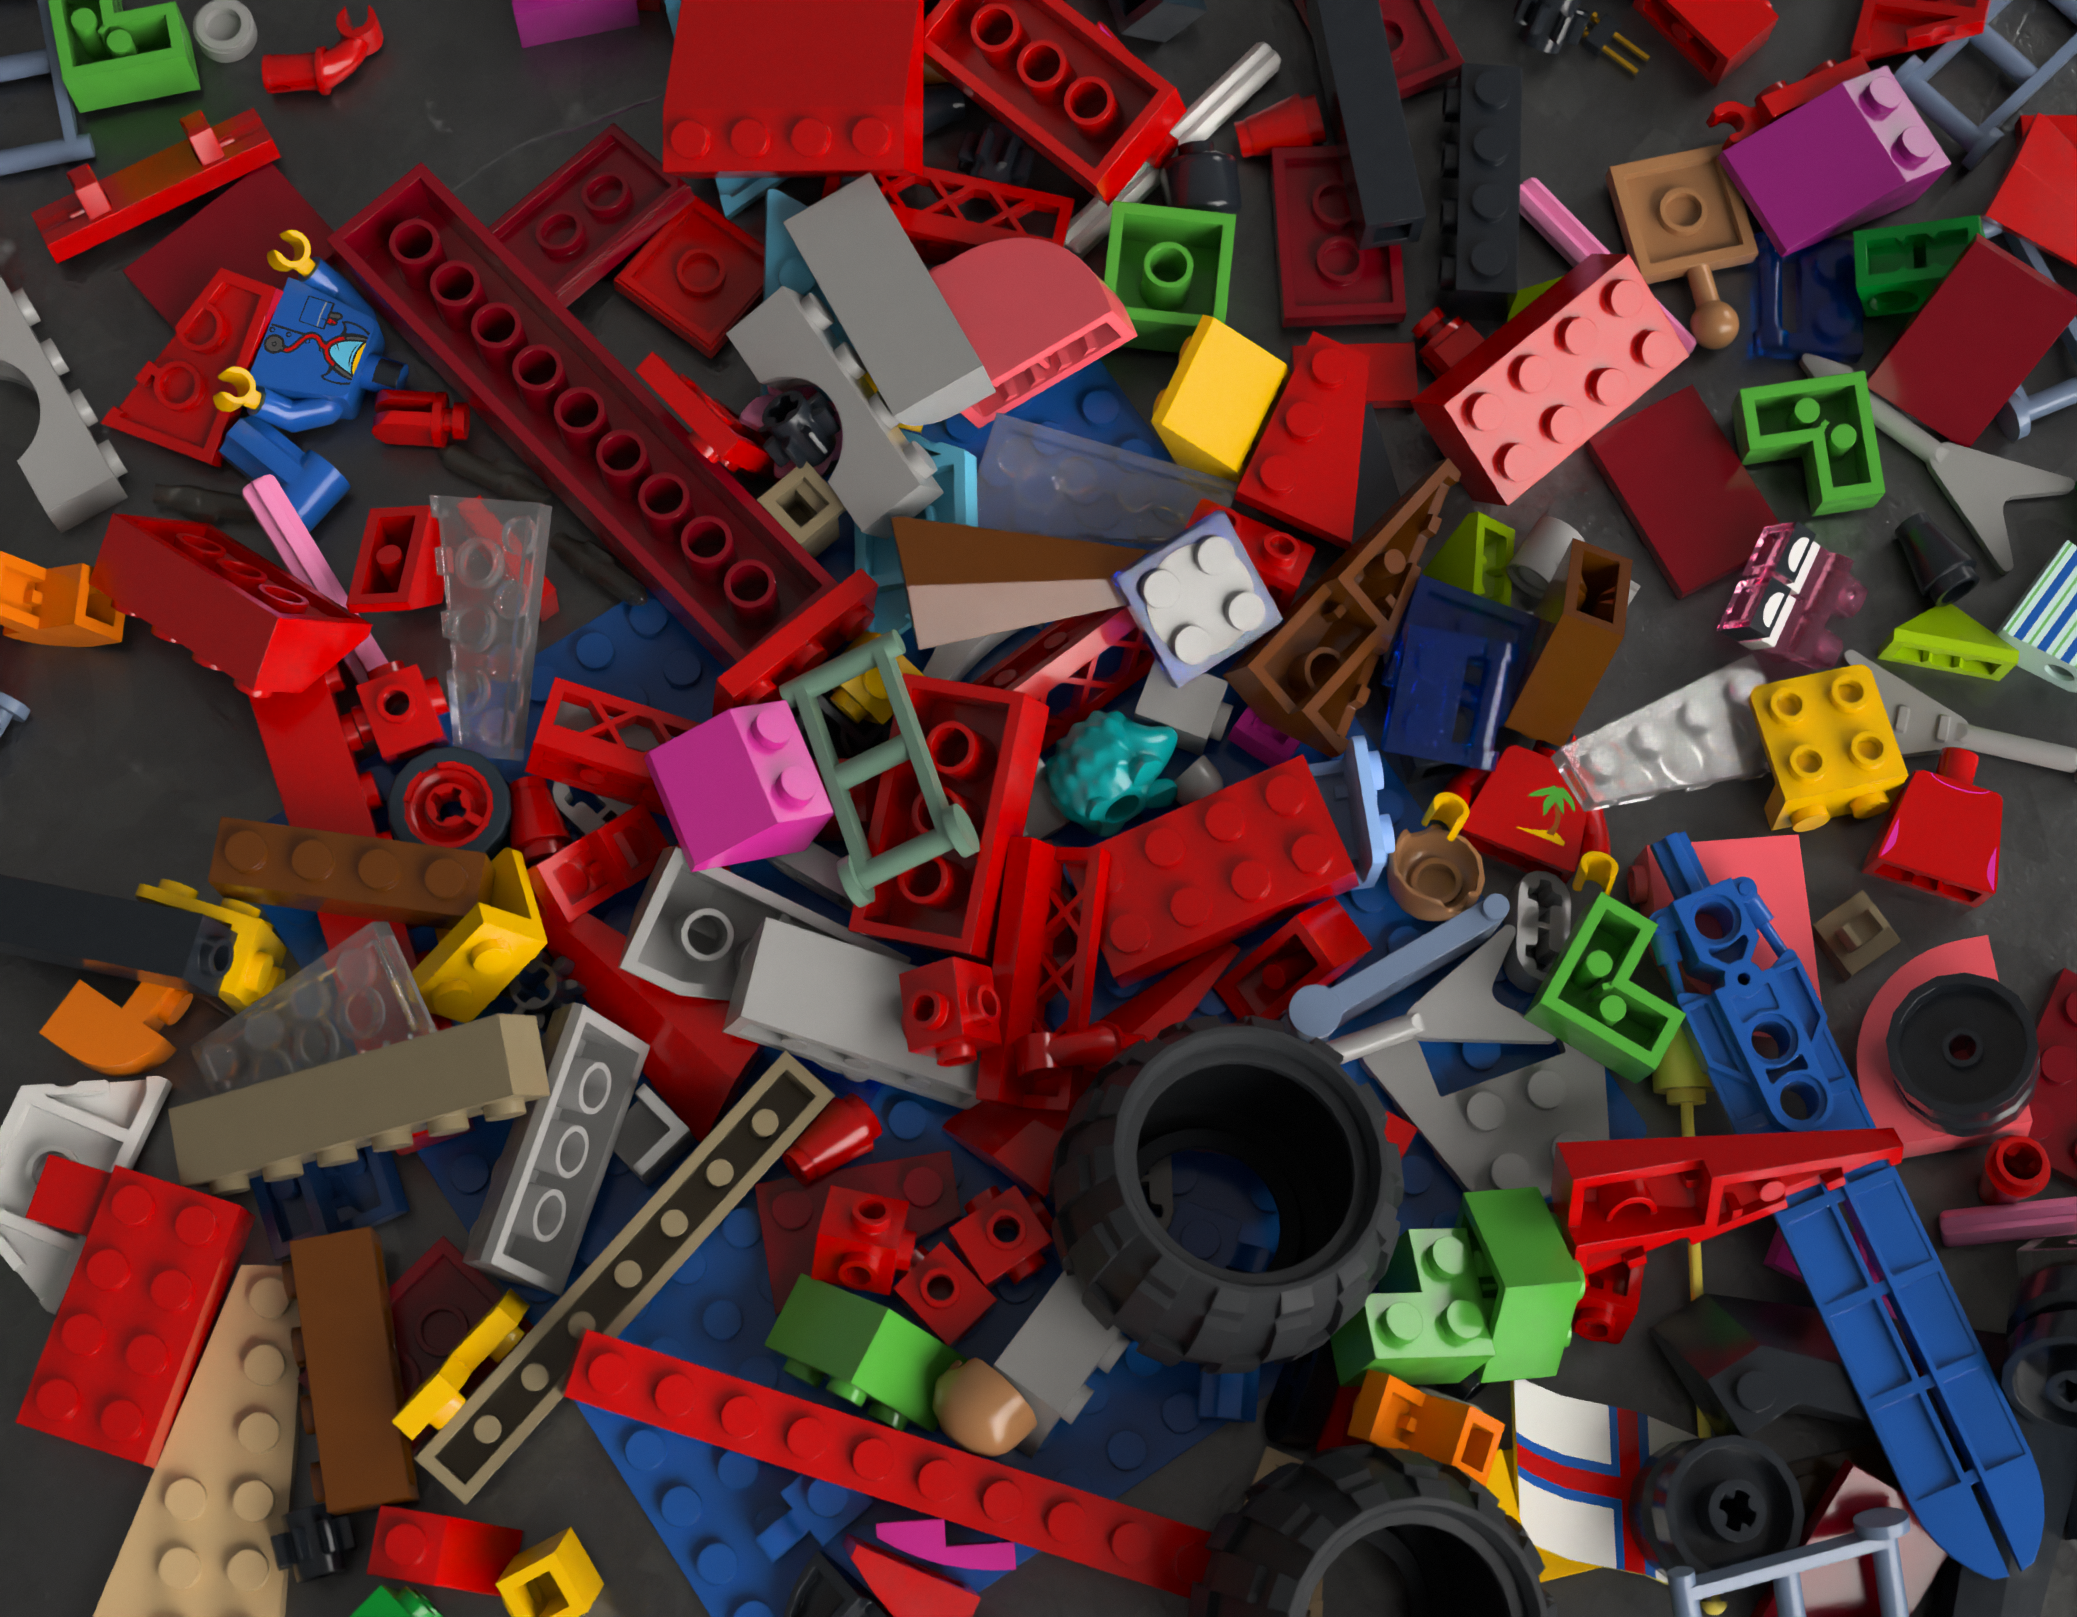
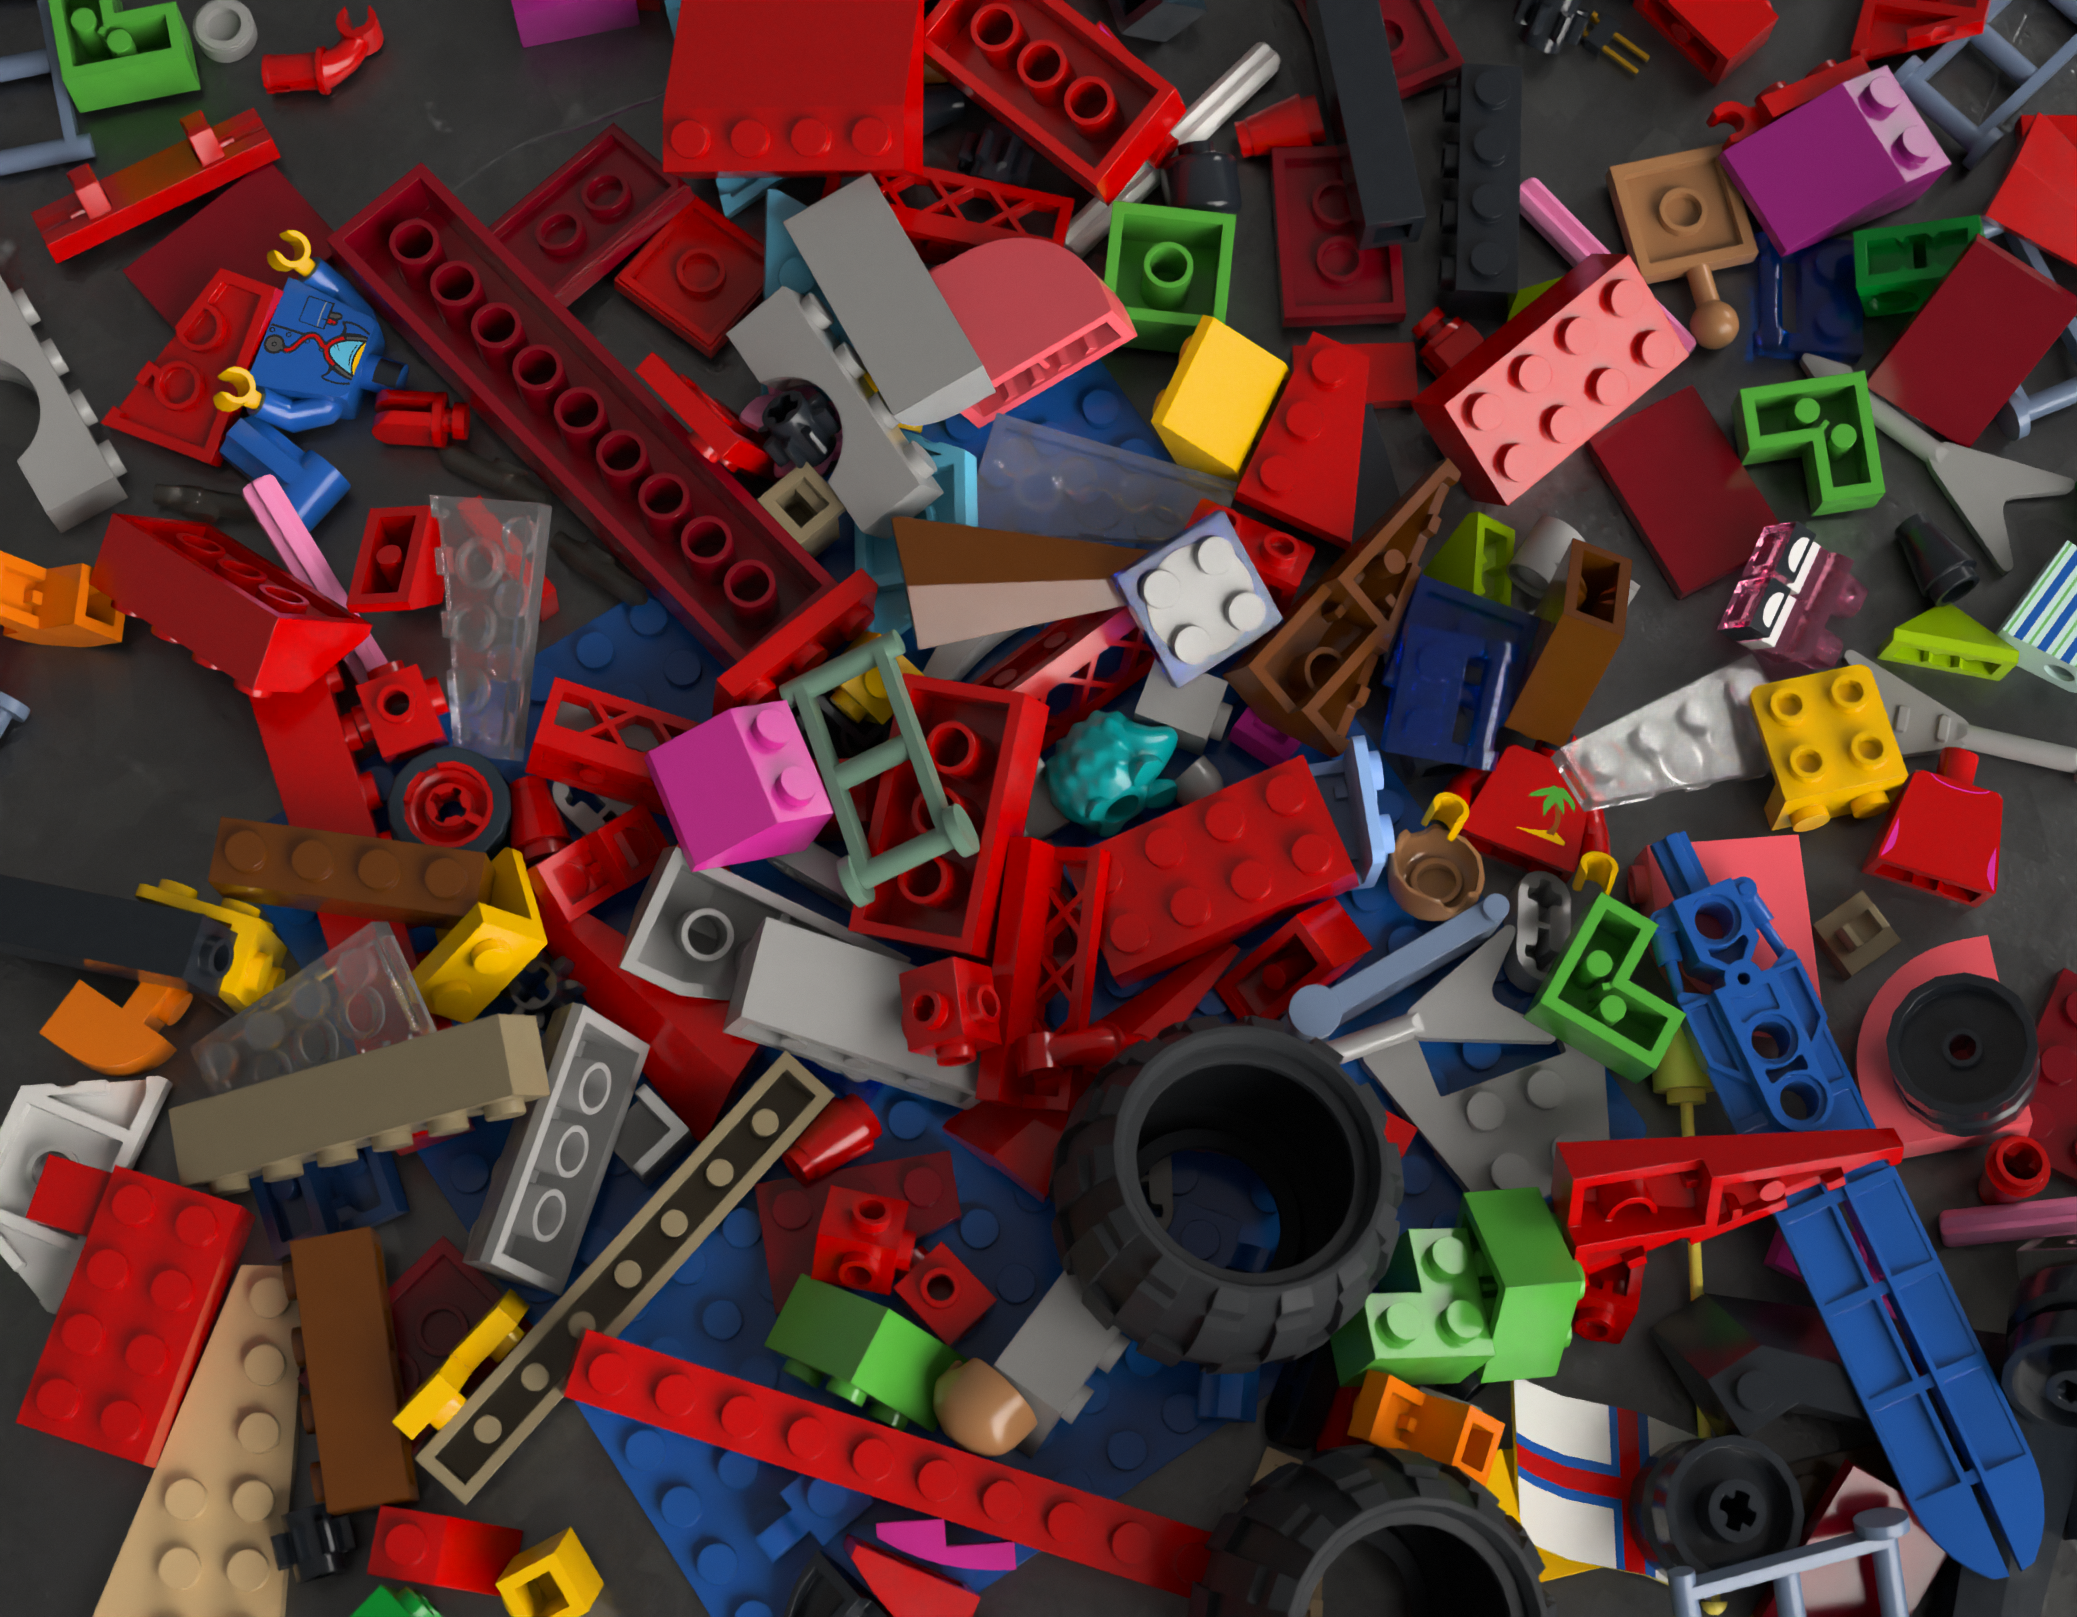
(991, 1258): red brick -> none

